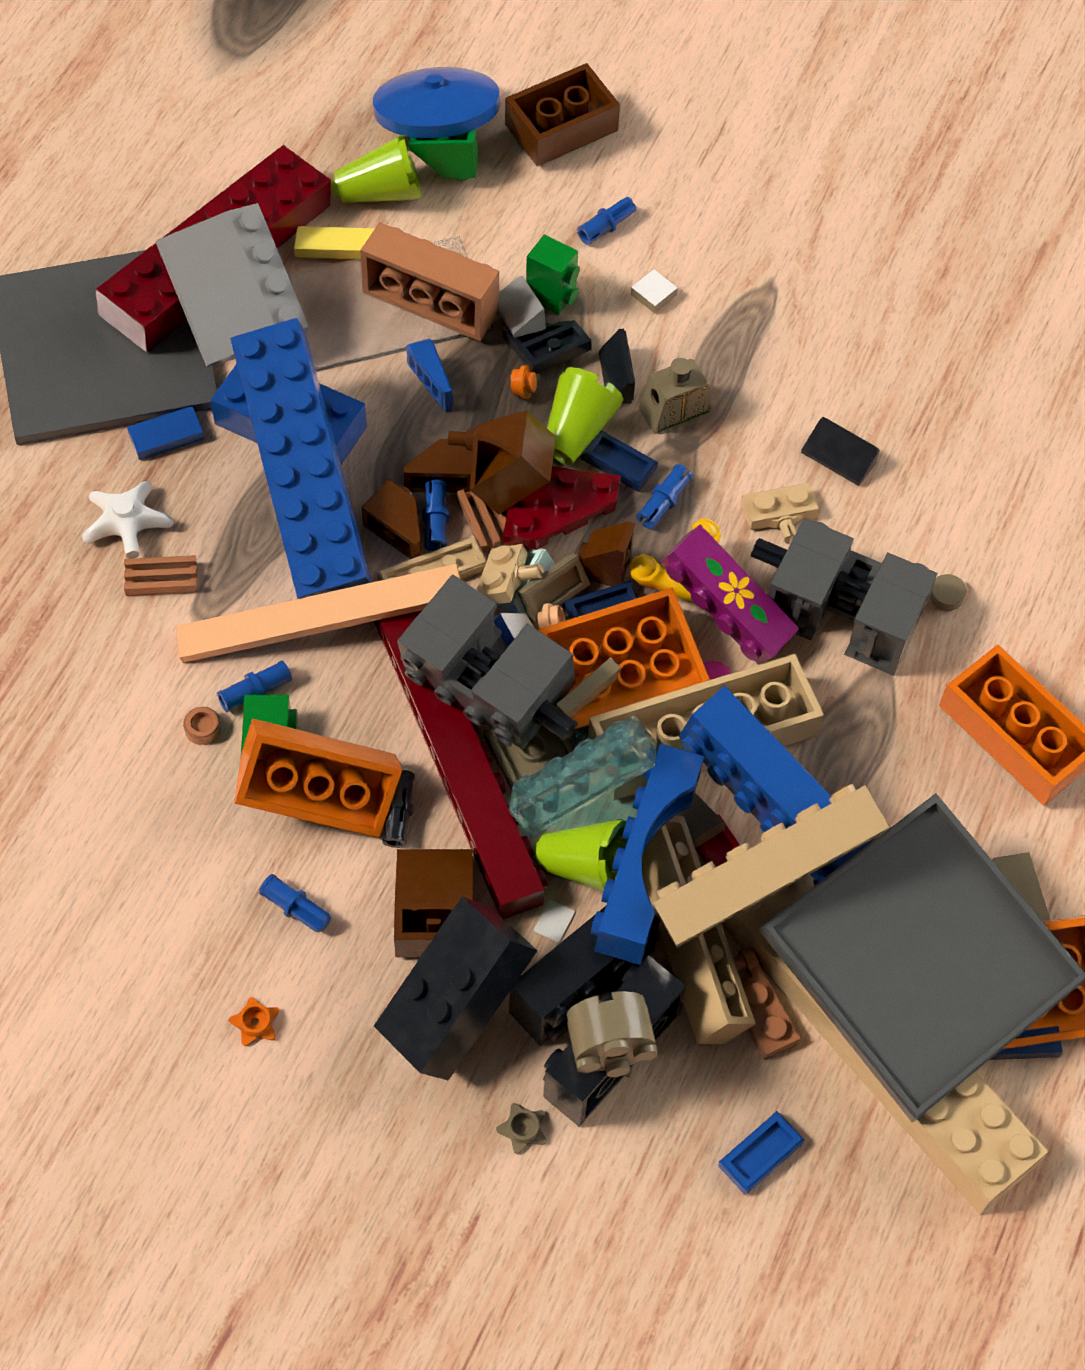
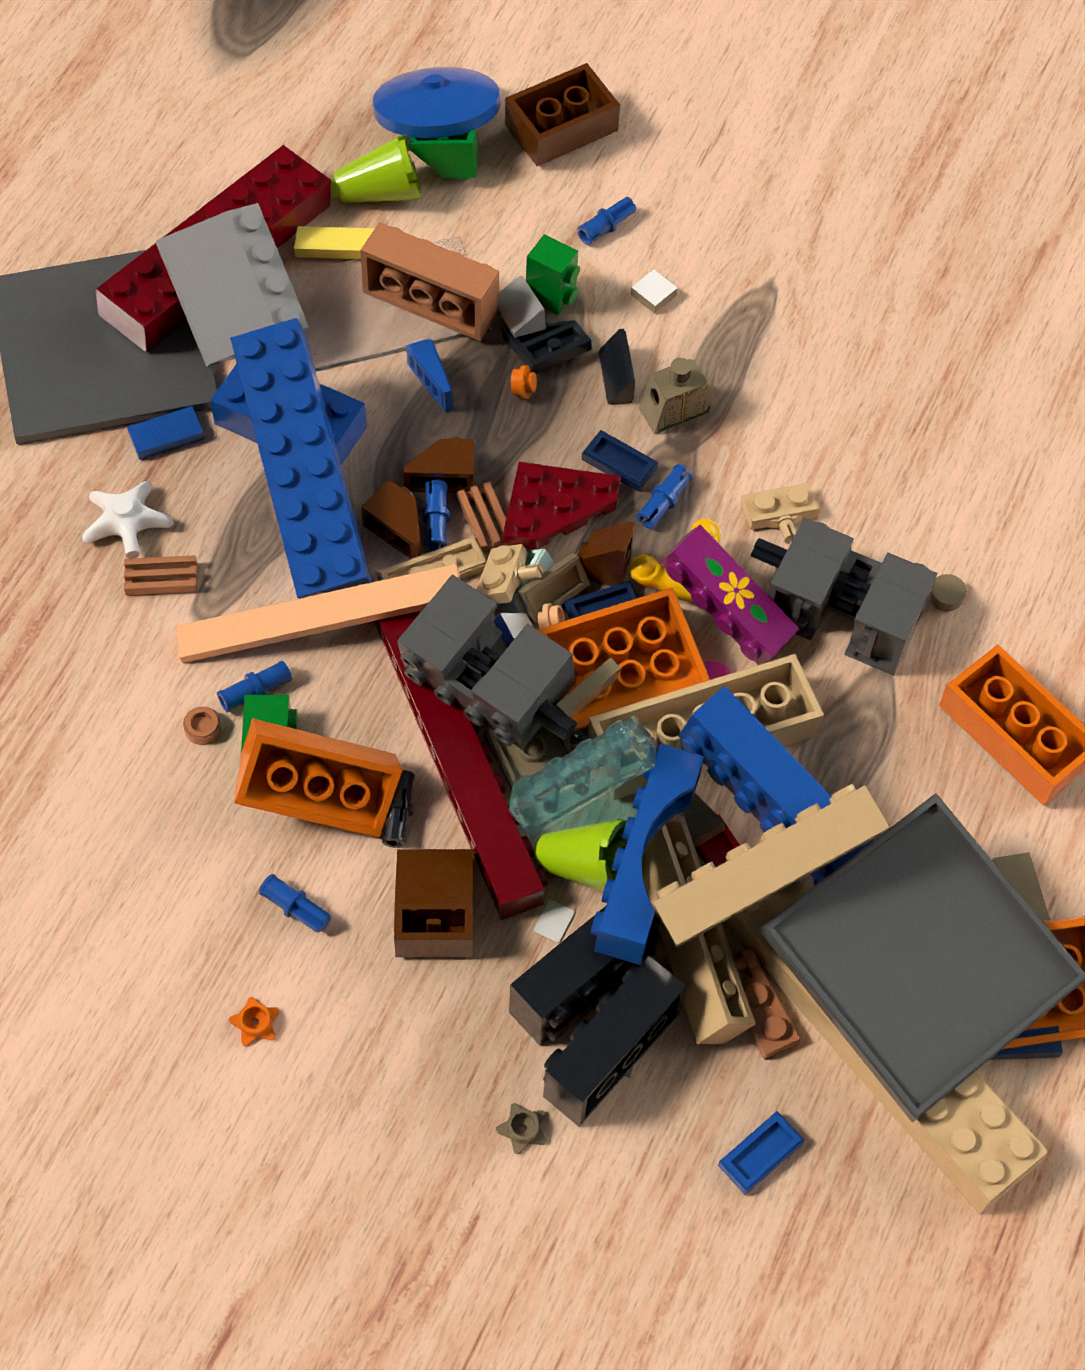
(455, 989): black brick -> none
(508, 458): reddish brown piece -> none
(580, 413): lime cone -> none
(611, 1033): dark tan brick -> none
(841, 451): black slope -> none

